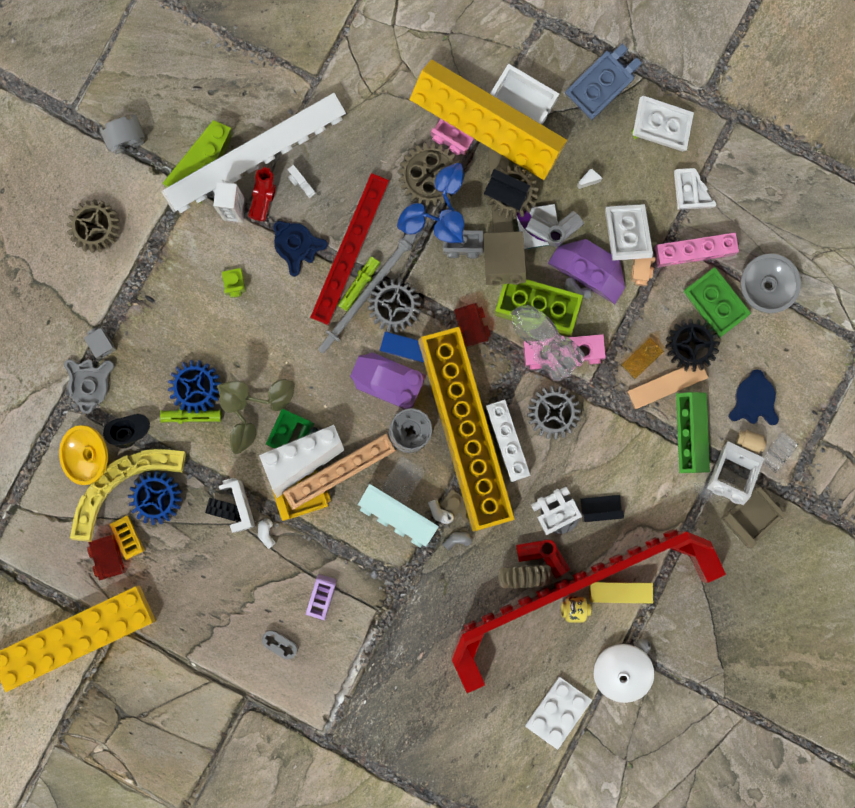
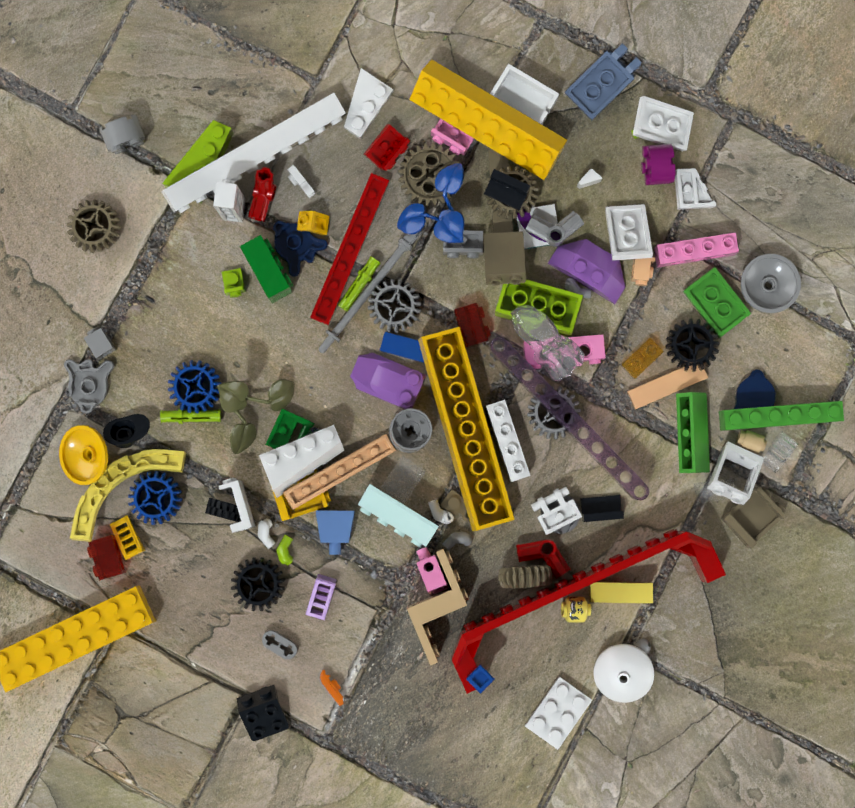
(249, 579): none -> black gear
(262, 713): none -> black bracket
(267, 268): none -> green brick
(282, 550): none -> lime arm
(313, 222): none -> yellow bracket
(332, 687): none -> orange piece
(335, 528): none -> medium blue torso
(366, 103): none -> white wing
(387, 148): none -> red bracket
(434, 579): none -> bright pink torso
(437, 606): none -> tan bracket
(480, 679): none -> blue tile
(573, 428): none -> beam
(658, 164): none -> magenta brick
(781, 415): none -> bright green brick

